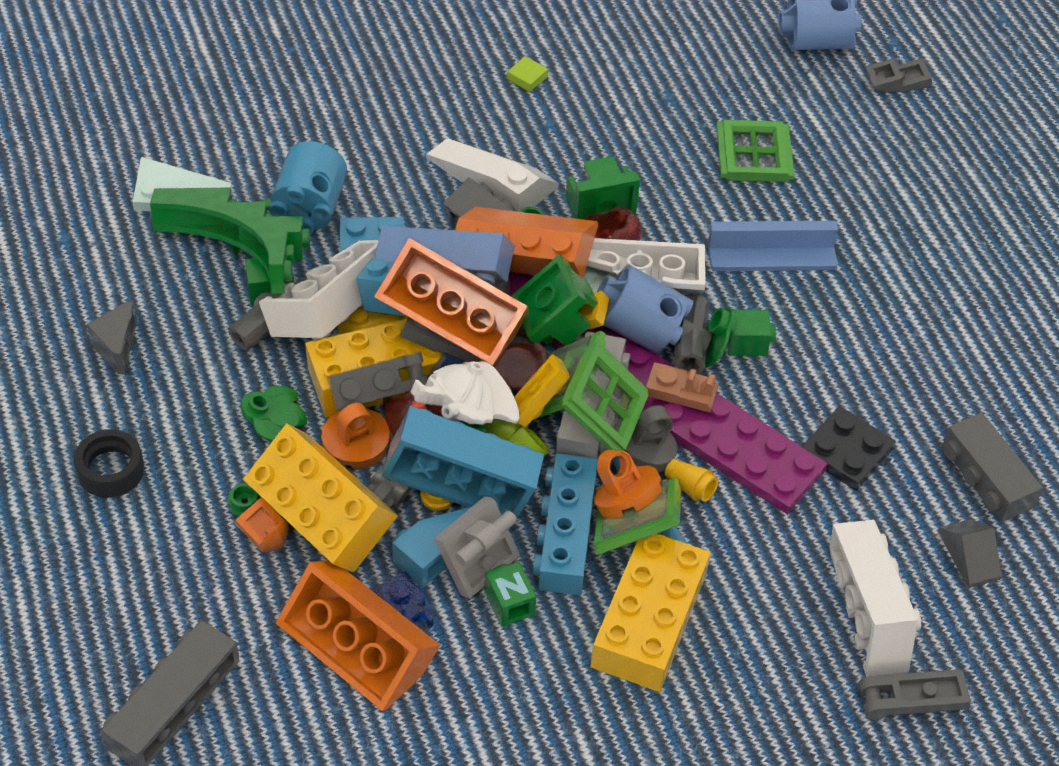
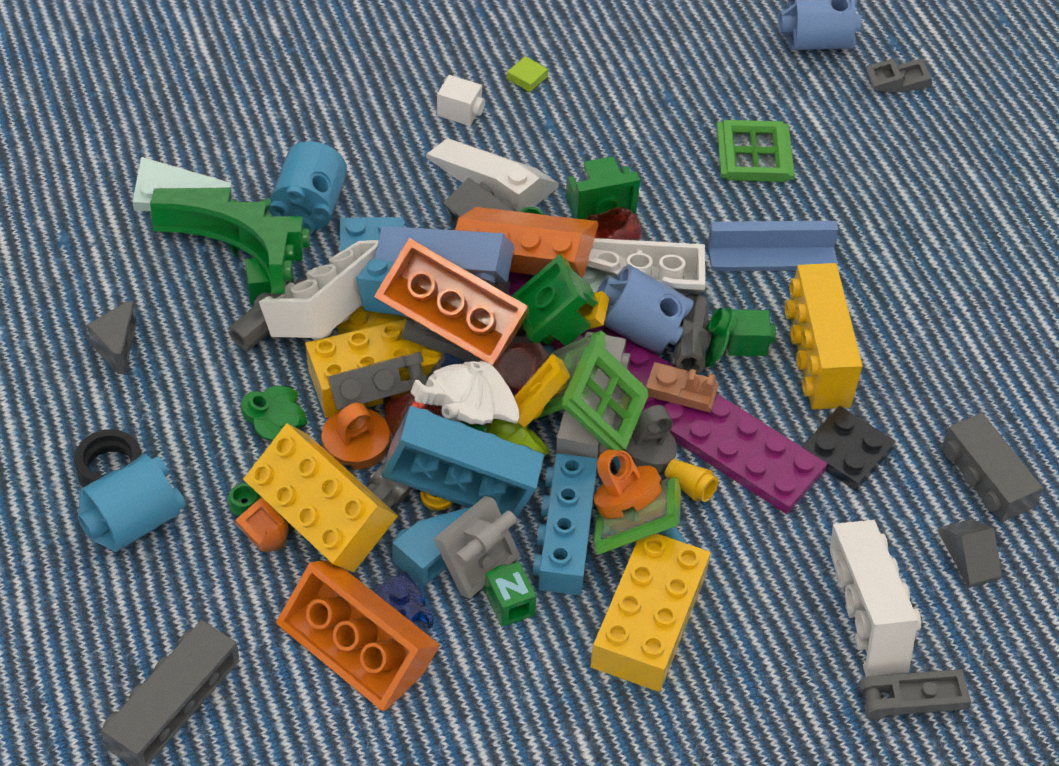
(128, 503): none -> dark azure cylinder
(460, 100): none -> white brick
(823, 336): none -> yellow brick

